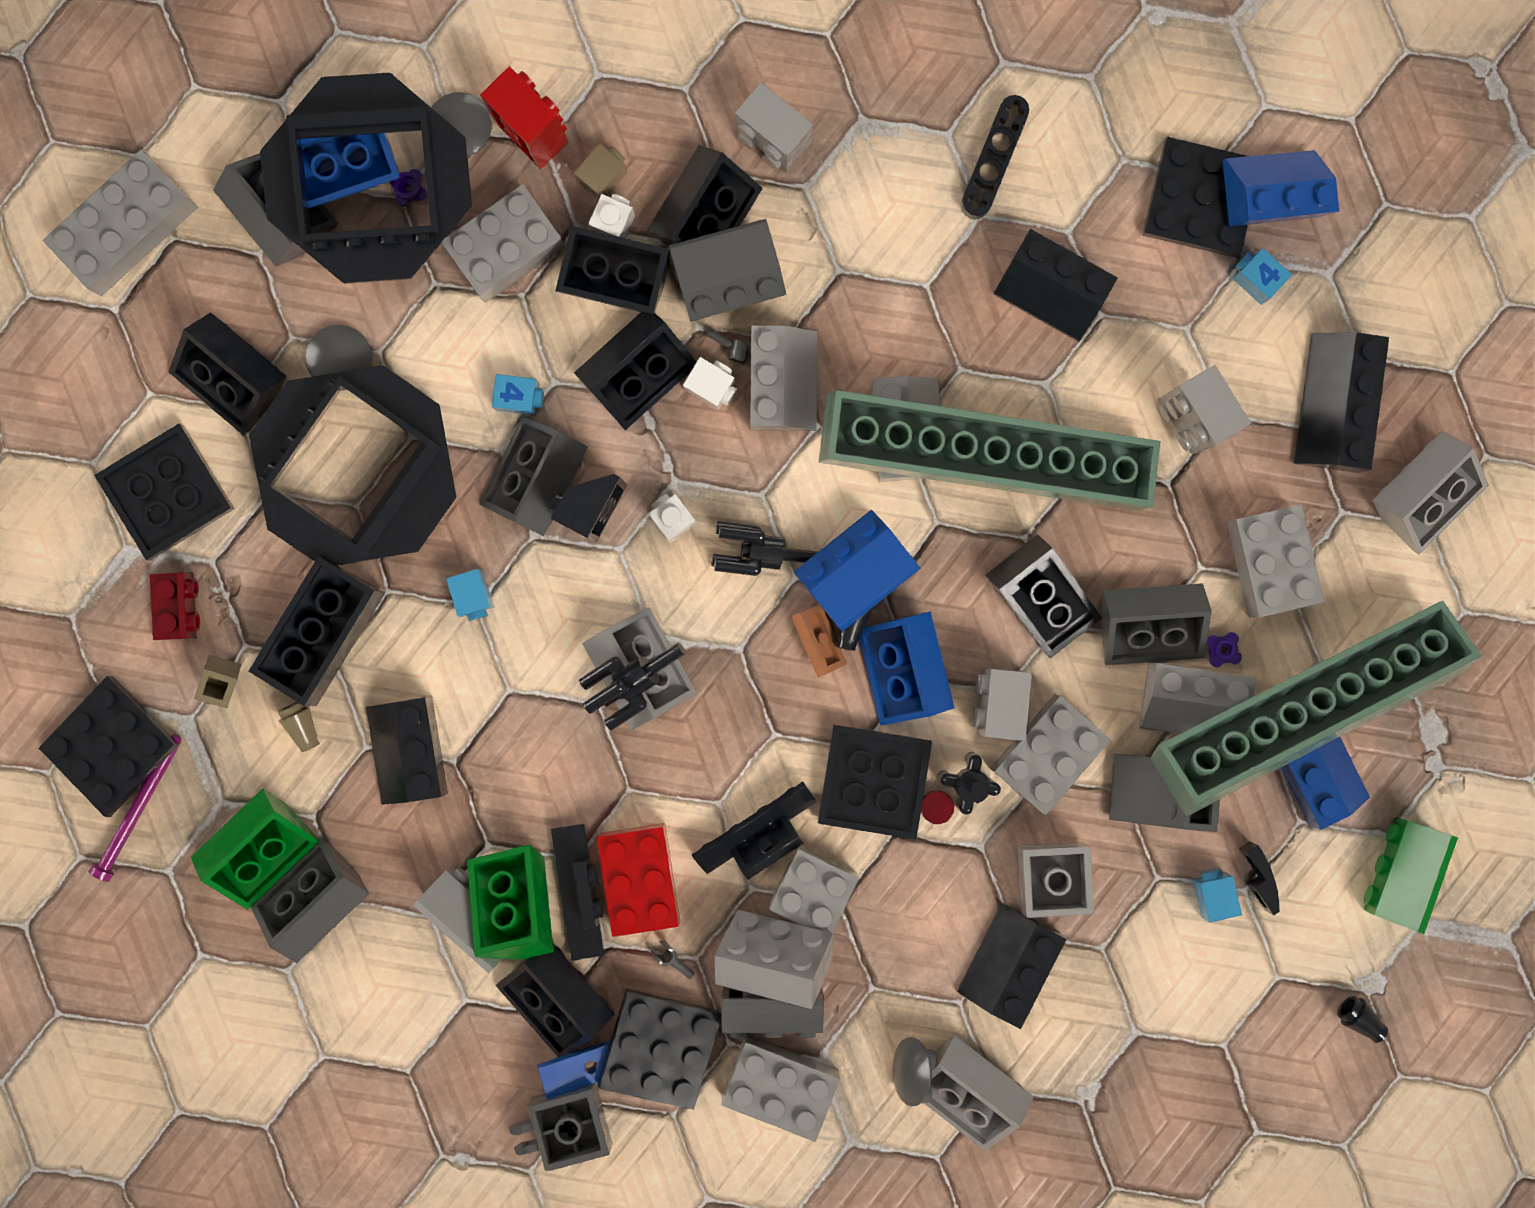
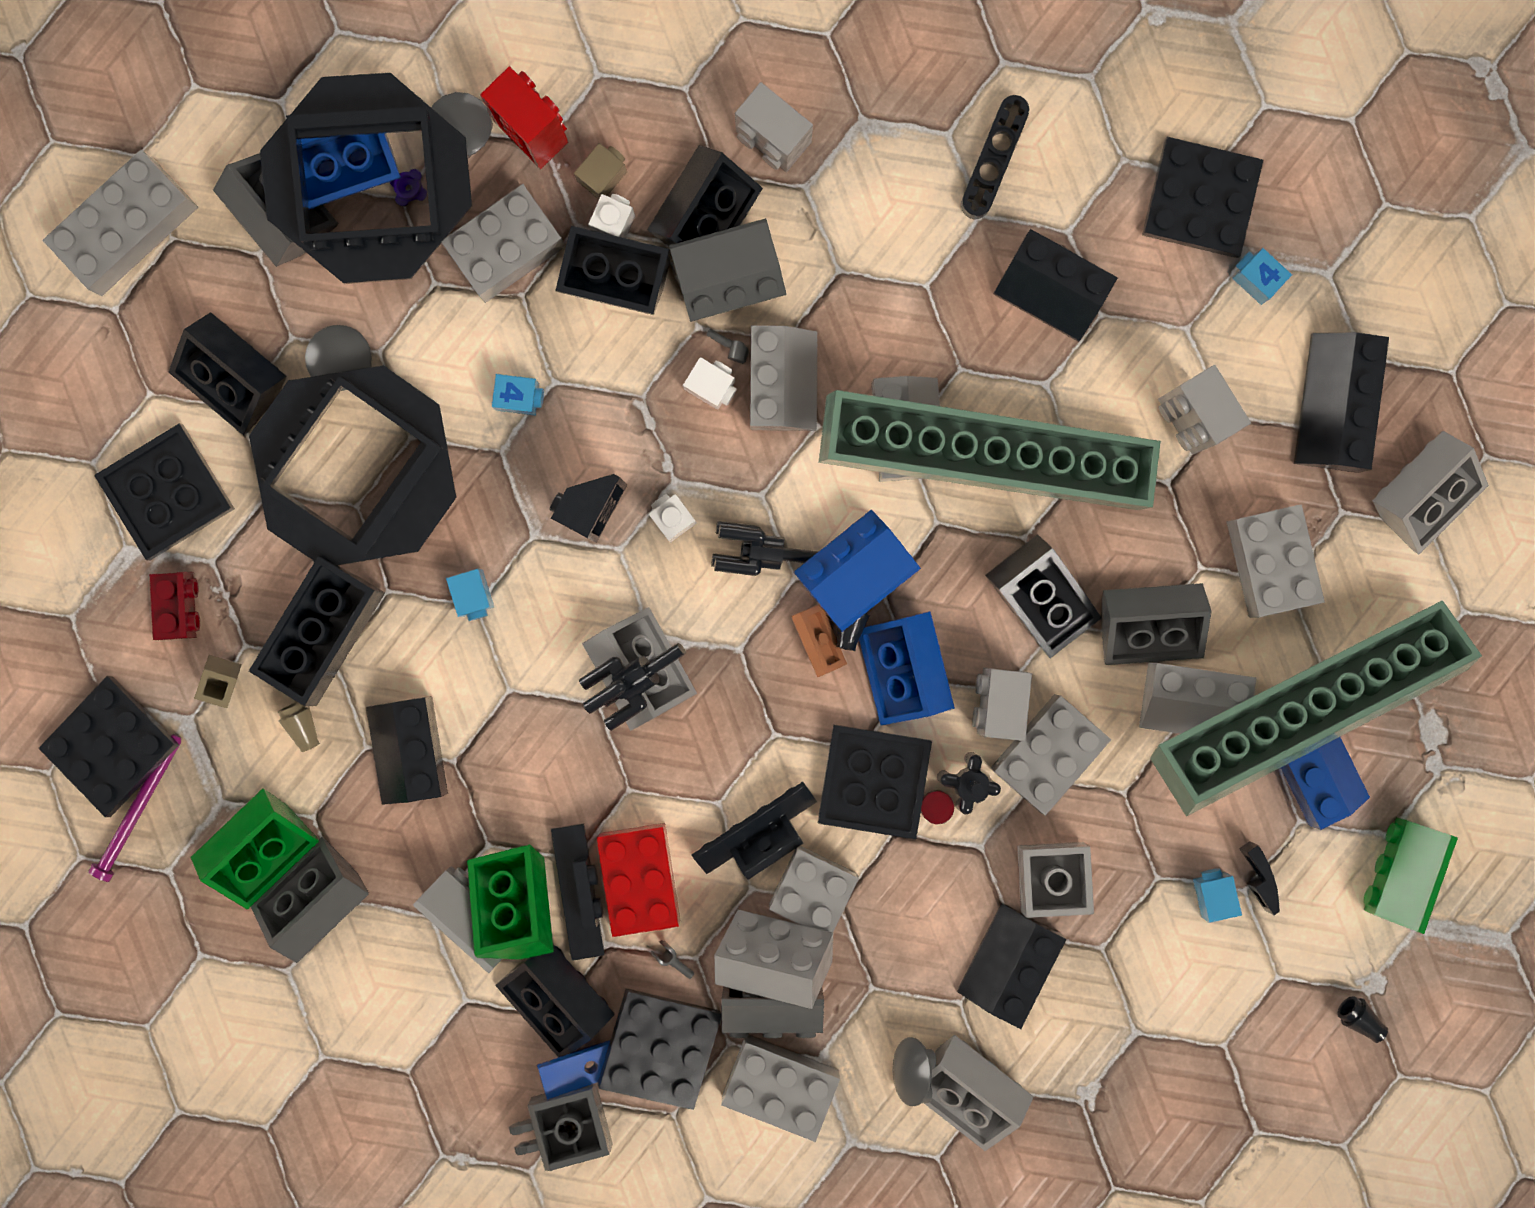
(532, 473): dark grey slope -> none
(636, 368): black slope -> none
(1144, 798): dark grey slope -> none
(1215, 644): dark purple plate -> none
(1278, 188): blue slope -> none

